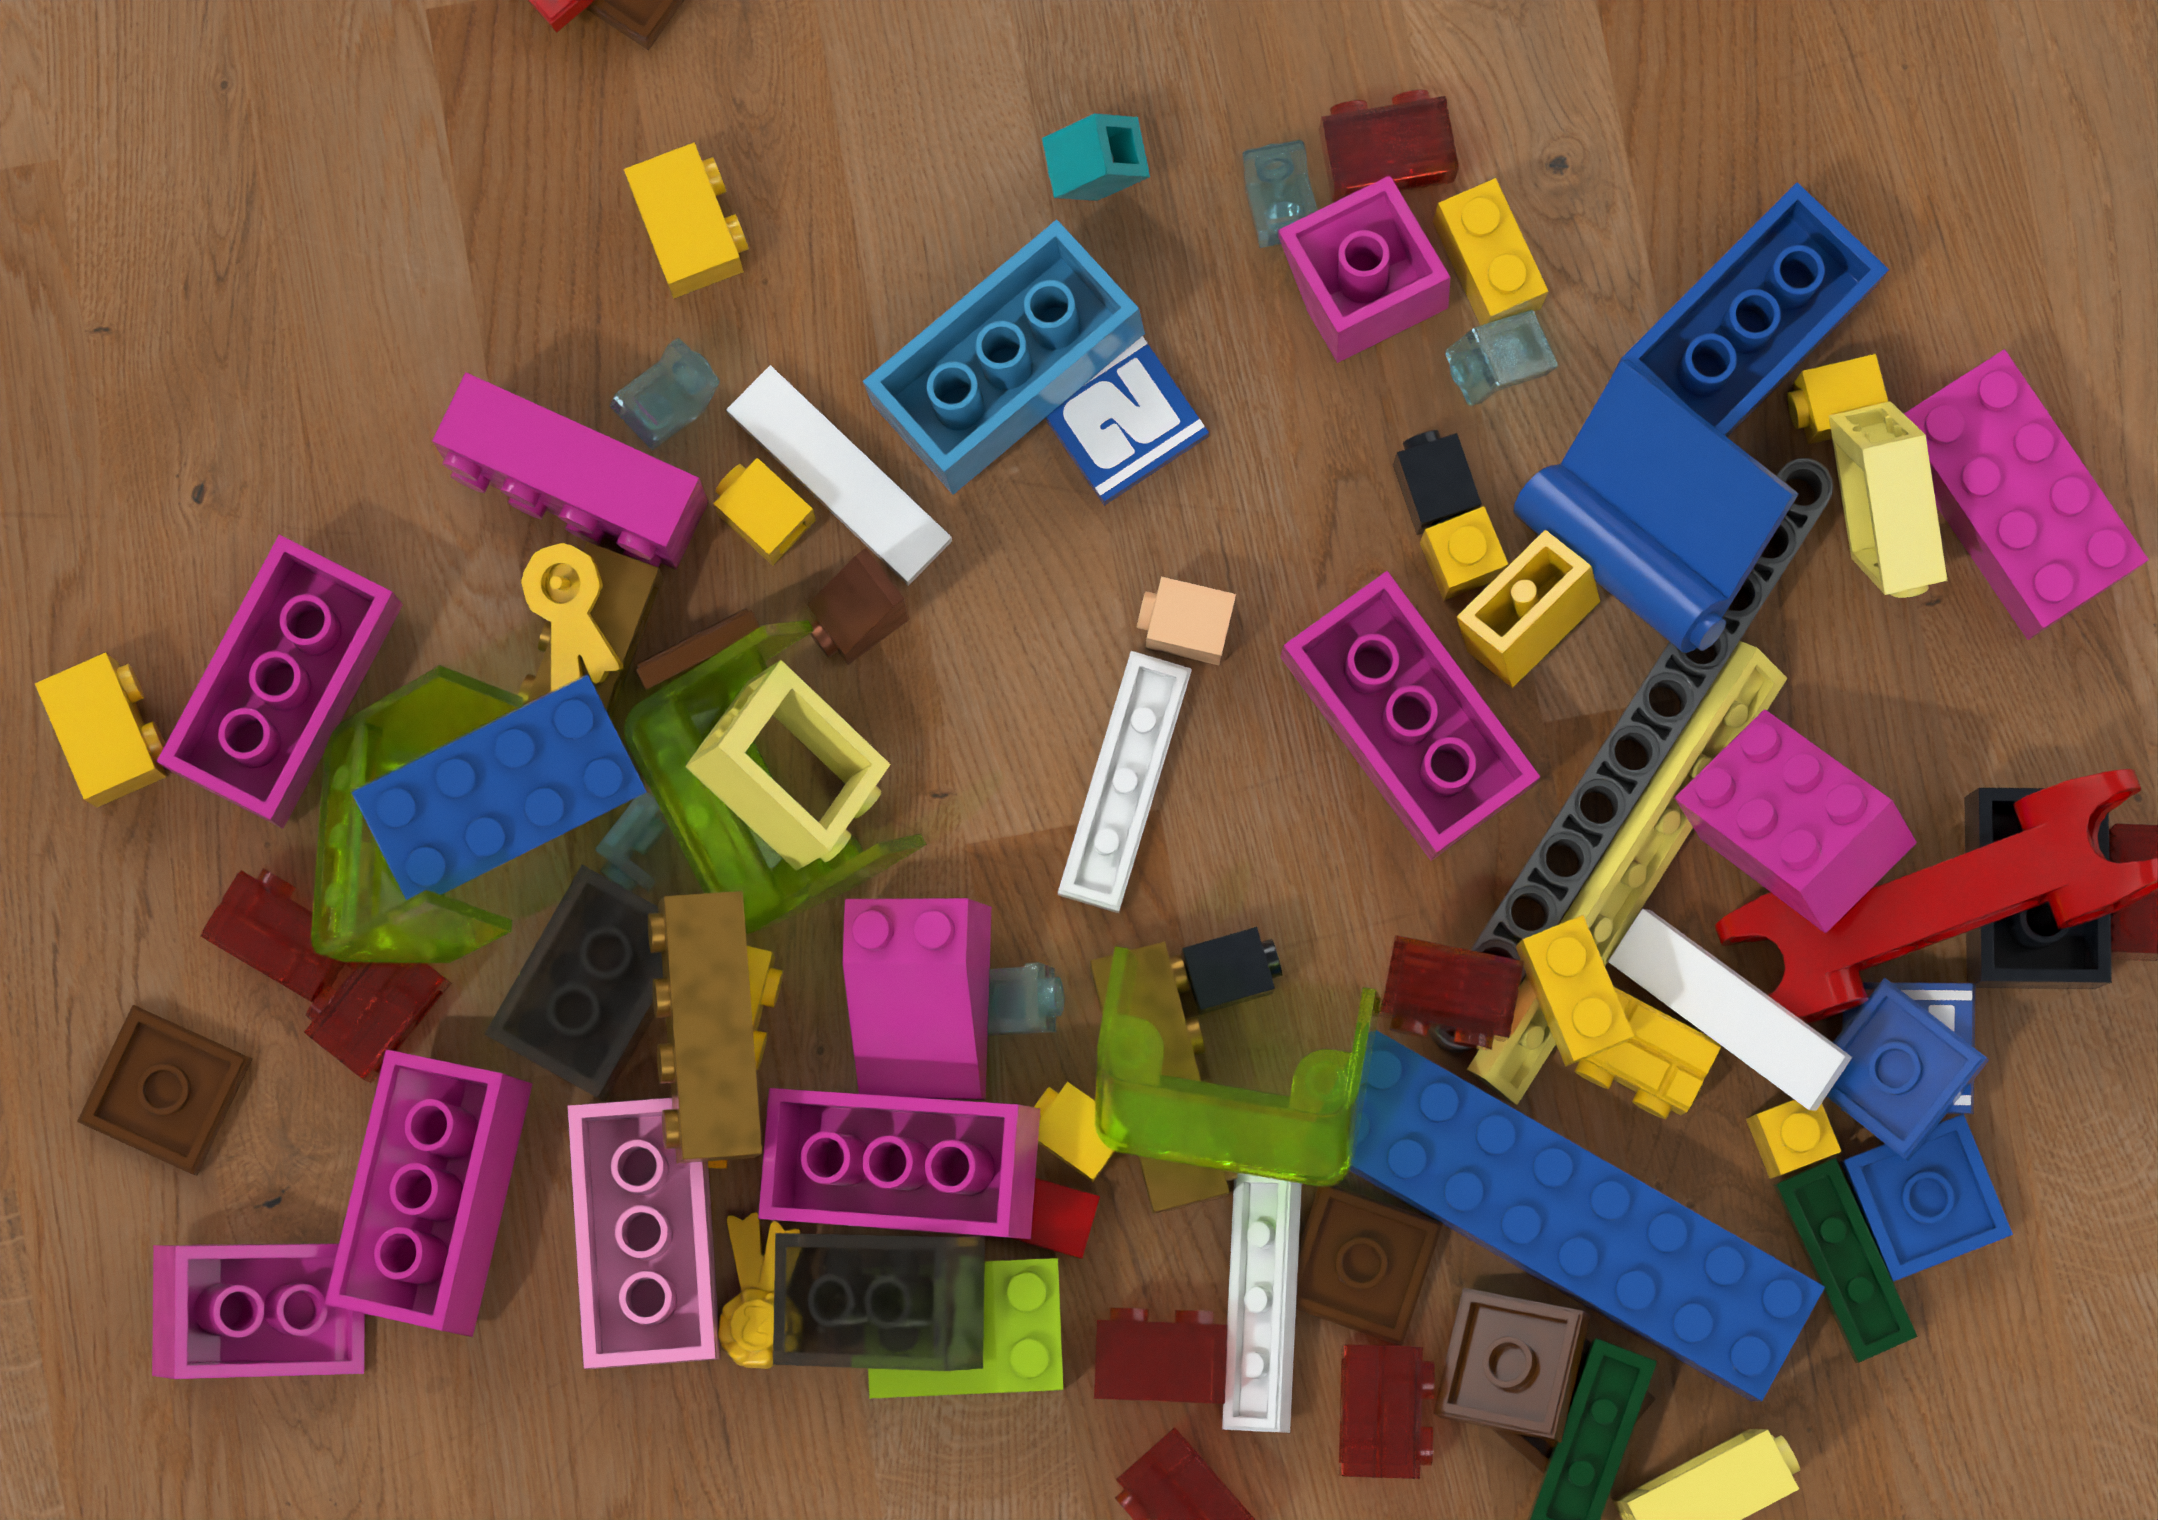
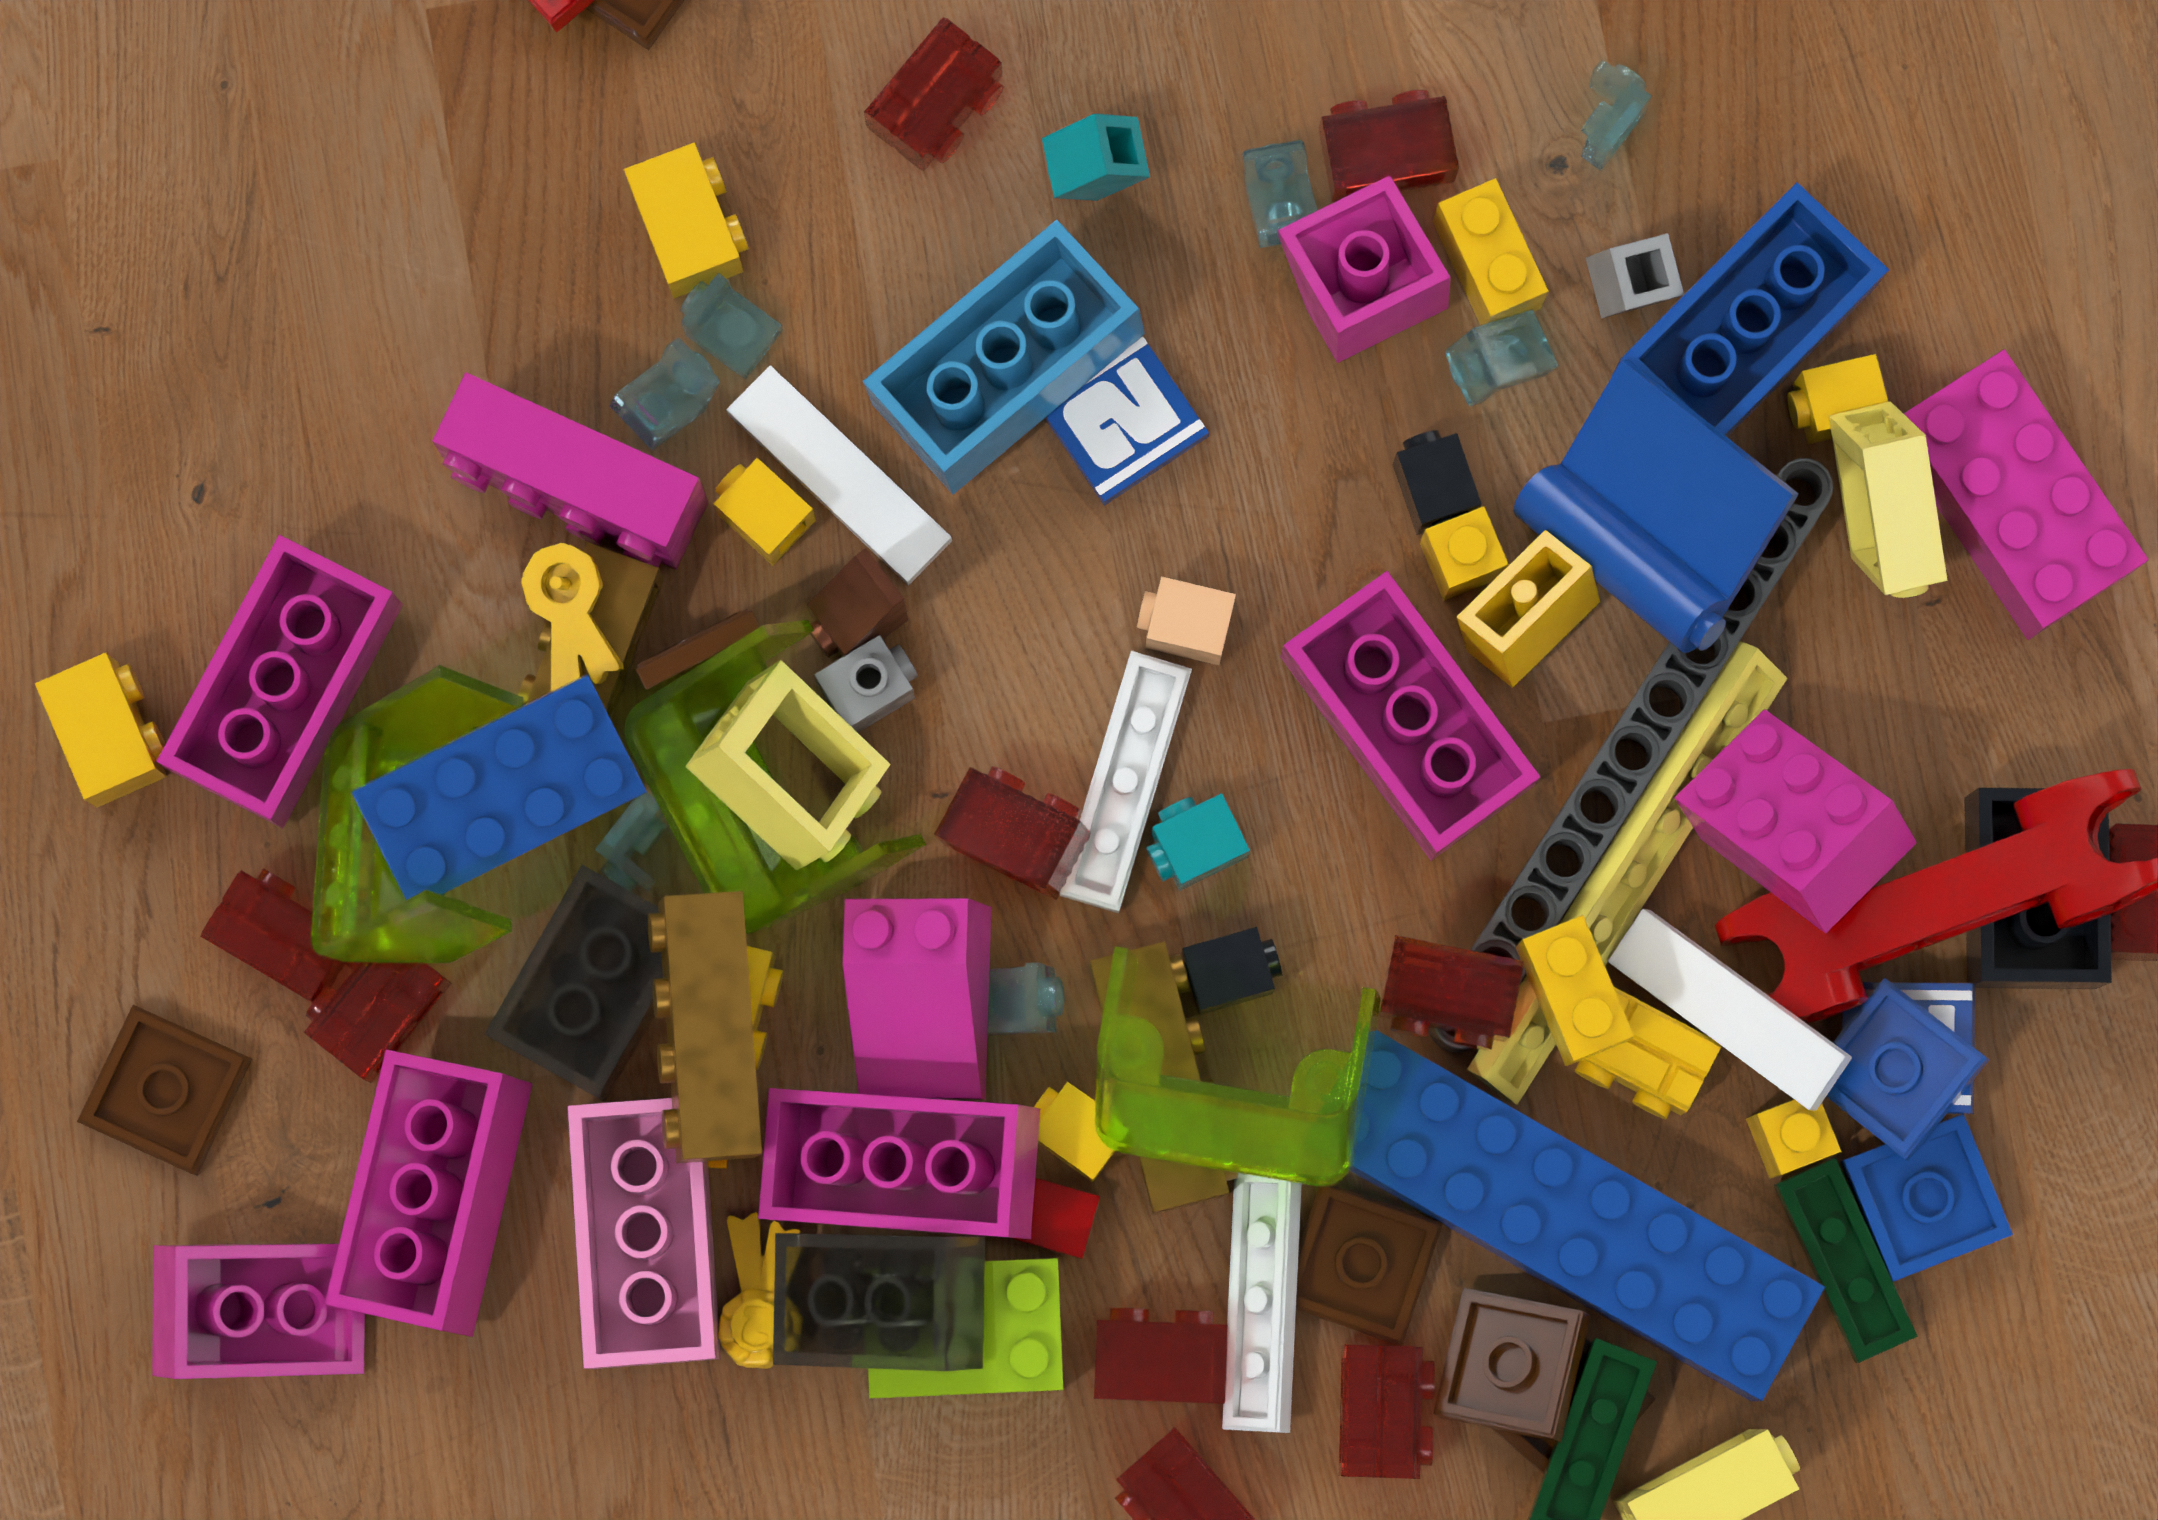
(728, 325): none -> clear light blue bracket
(868, 683): none -> light grey brick
(935, 95): none -> clear red brick
(1014, 831): none -> clear red brick
(1196, 841): none -> teal brick
(1612, 125): none -> clear light blue bracket
(1634, 275): none -> light grey brick

